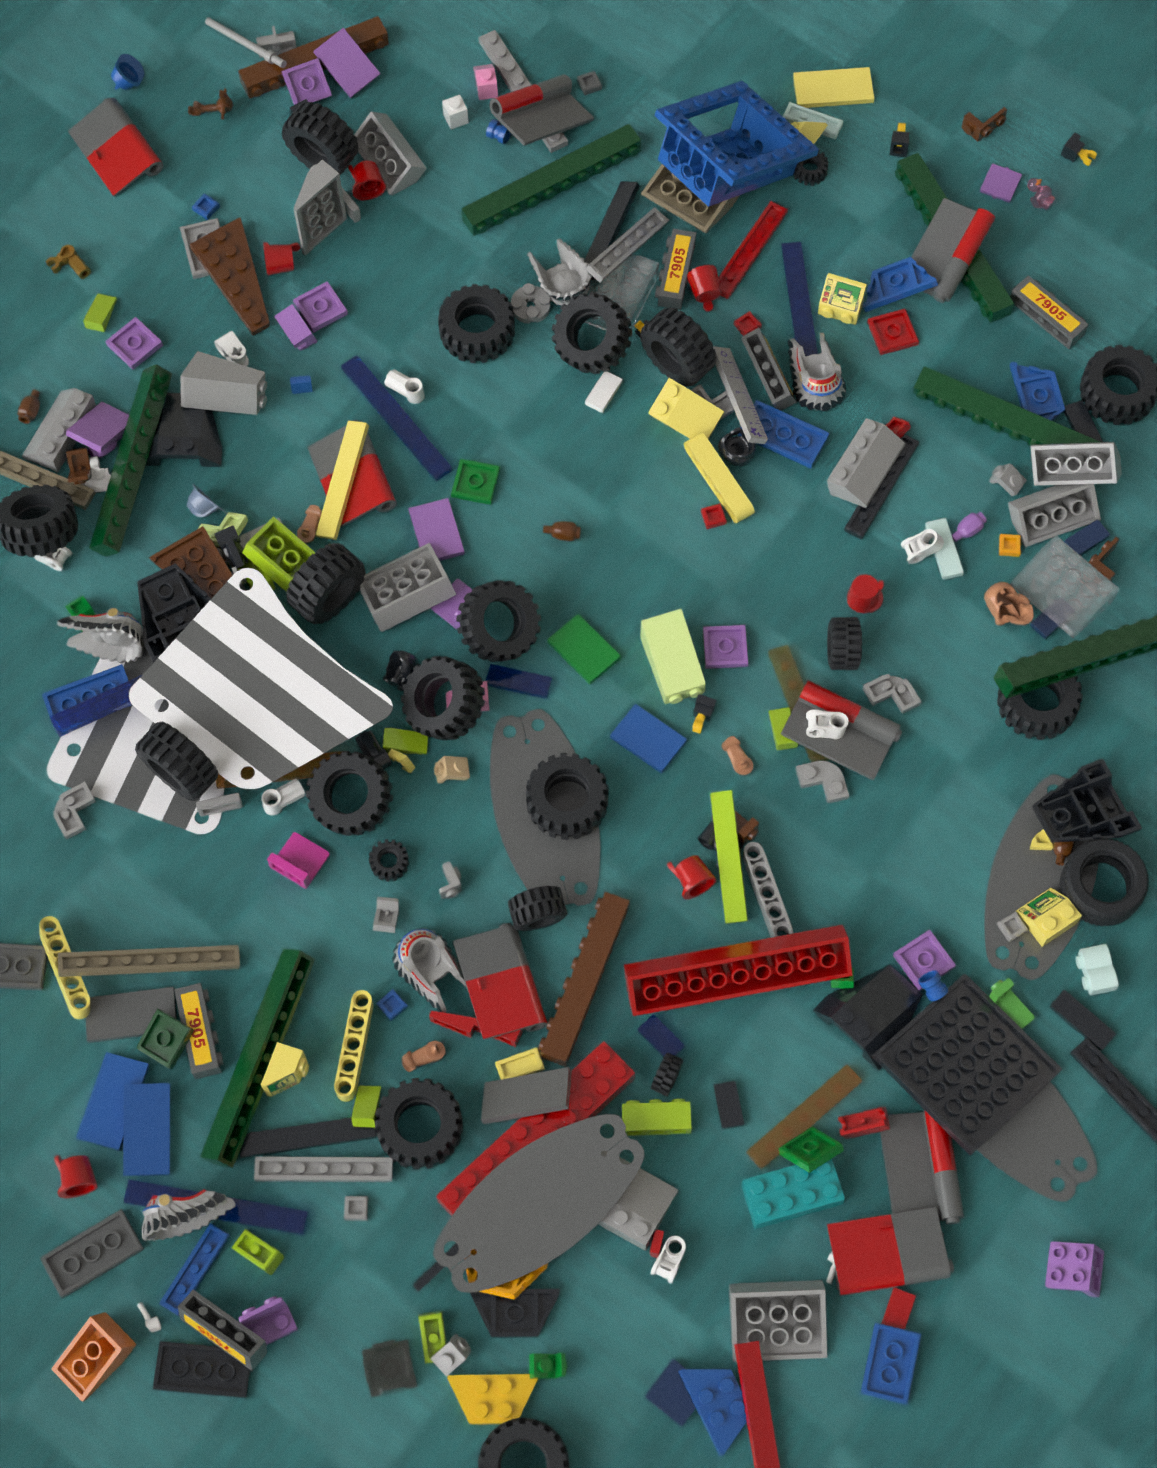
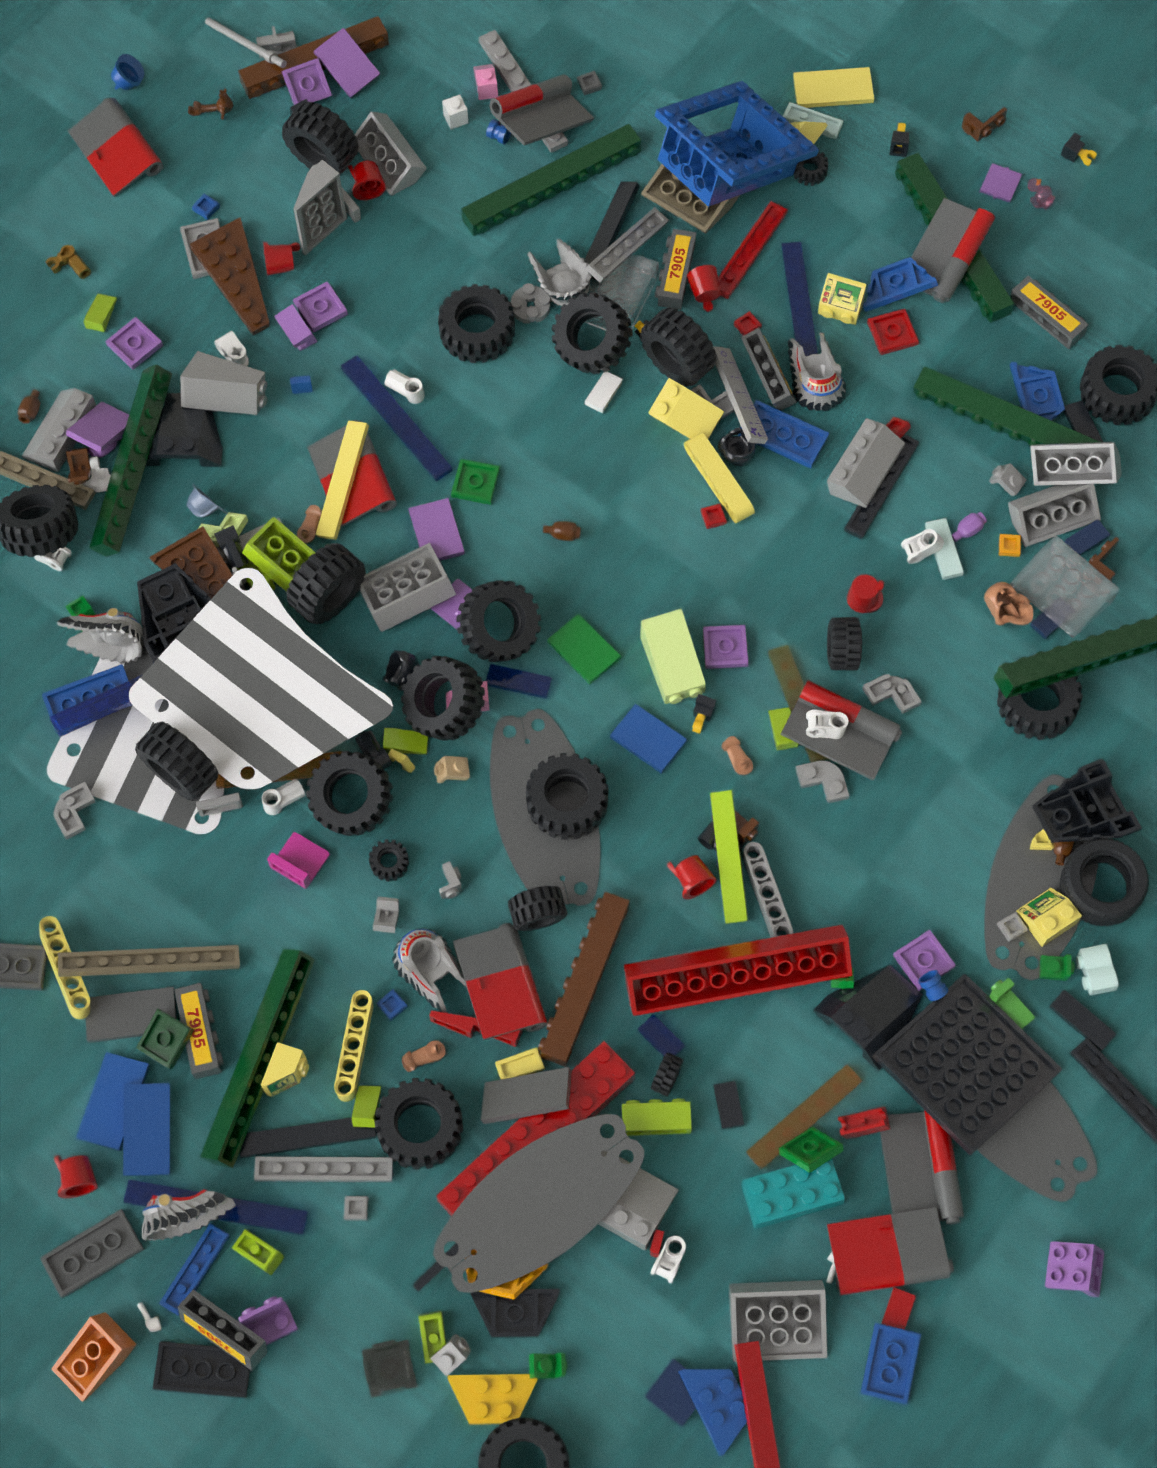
(1056, 967): none -> green bracket

